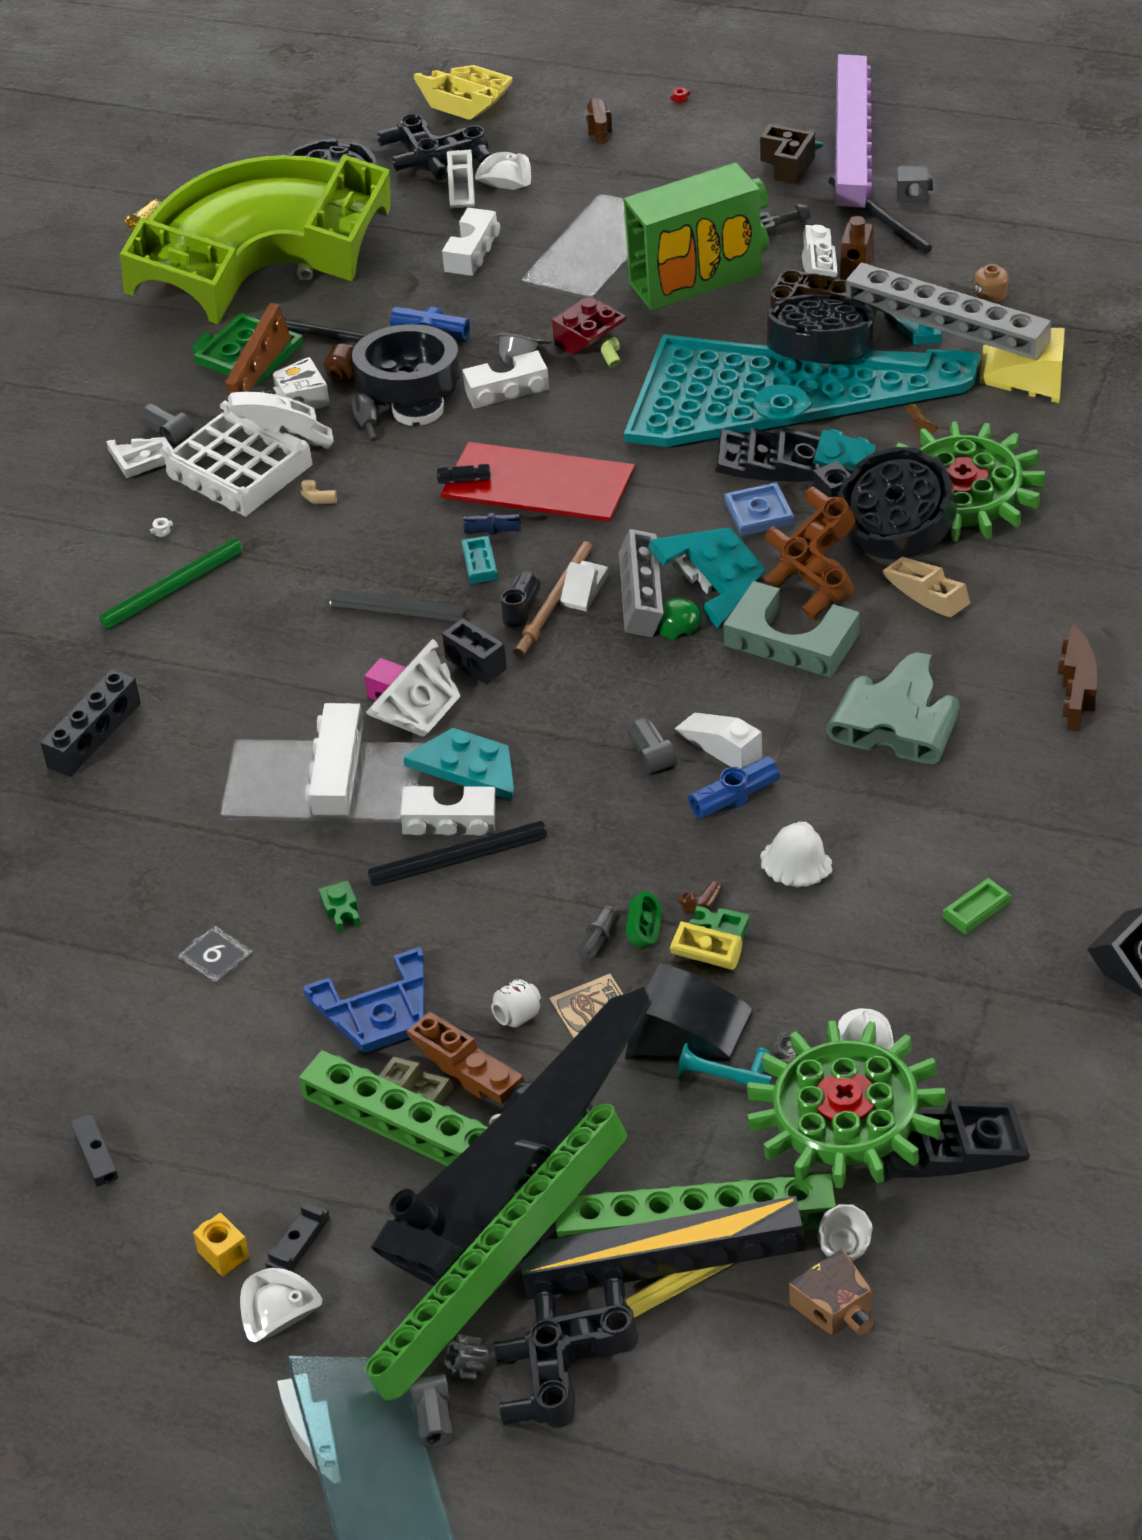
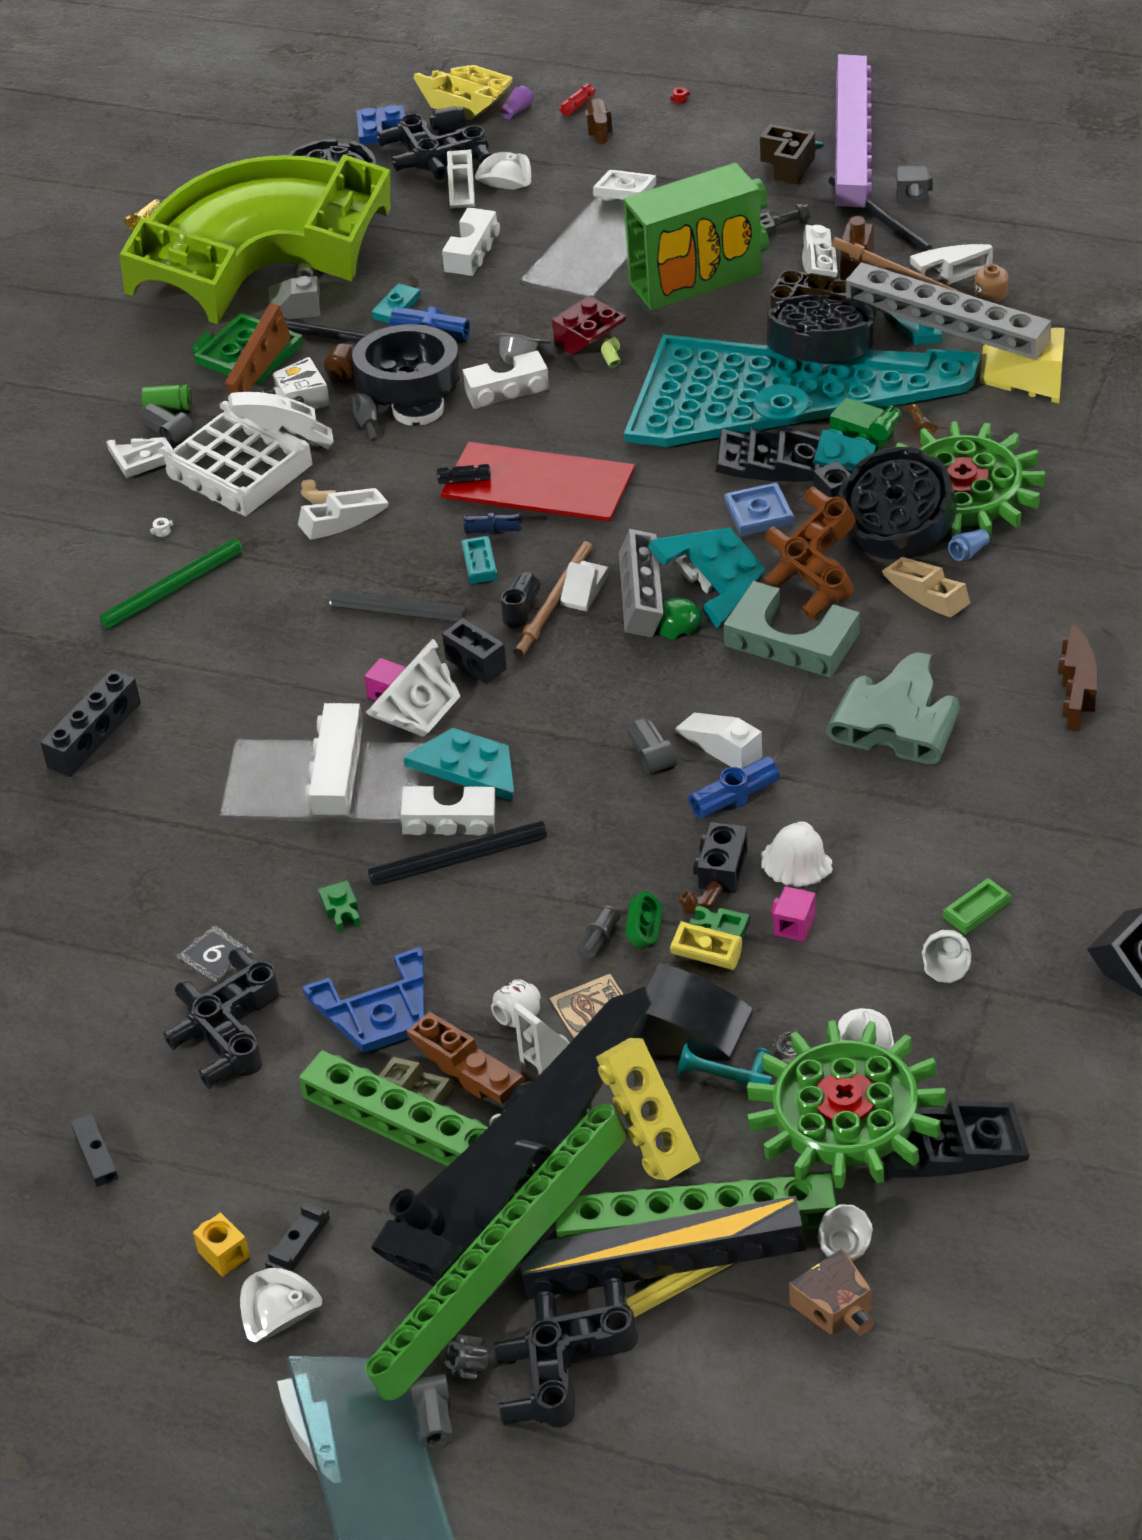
(168, 397): none -> bright green piece
(217, 1014): none -> black pin
(297, 297): none -> light grey slope
(340, 512): none -> white slope
(375, 120): none -> blue plate
(399, 296): none -> teal plate
(447, 119): none -> black brick
(517, 101): none -> medium lavender cone
(536, 1042): none -> white slope
(577, 99): none -> red axle
(623, 184): none -> white plate
(677, 1151): none -> light yellow brick
(721, 856): none -> black brick
(794, 913): none -> dark pink brick
(858, 252): none -> medium nougat bar
(865, 421): none -> green hinge
(946, 956): none -> white hair
(952, 262): none -> white slope
(967, 544): none -> medium blue cone

